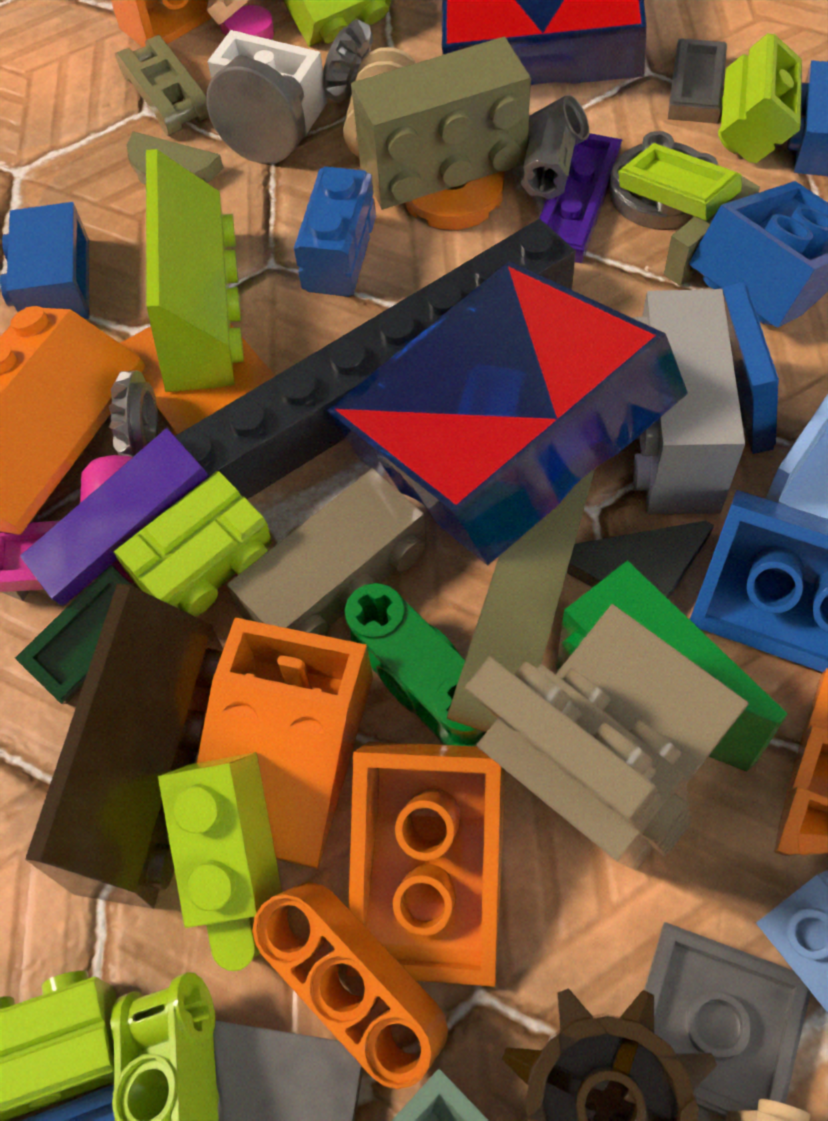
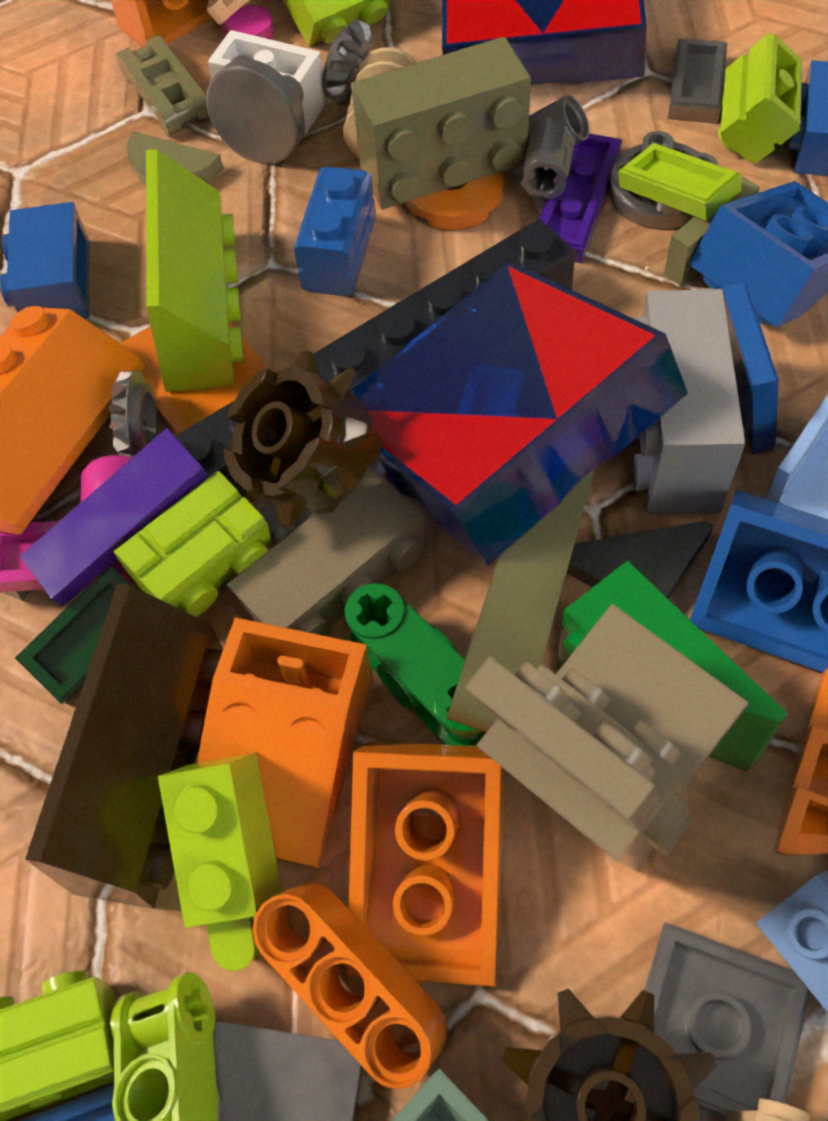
(300, 439): none -> dark brown brick

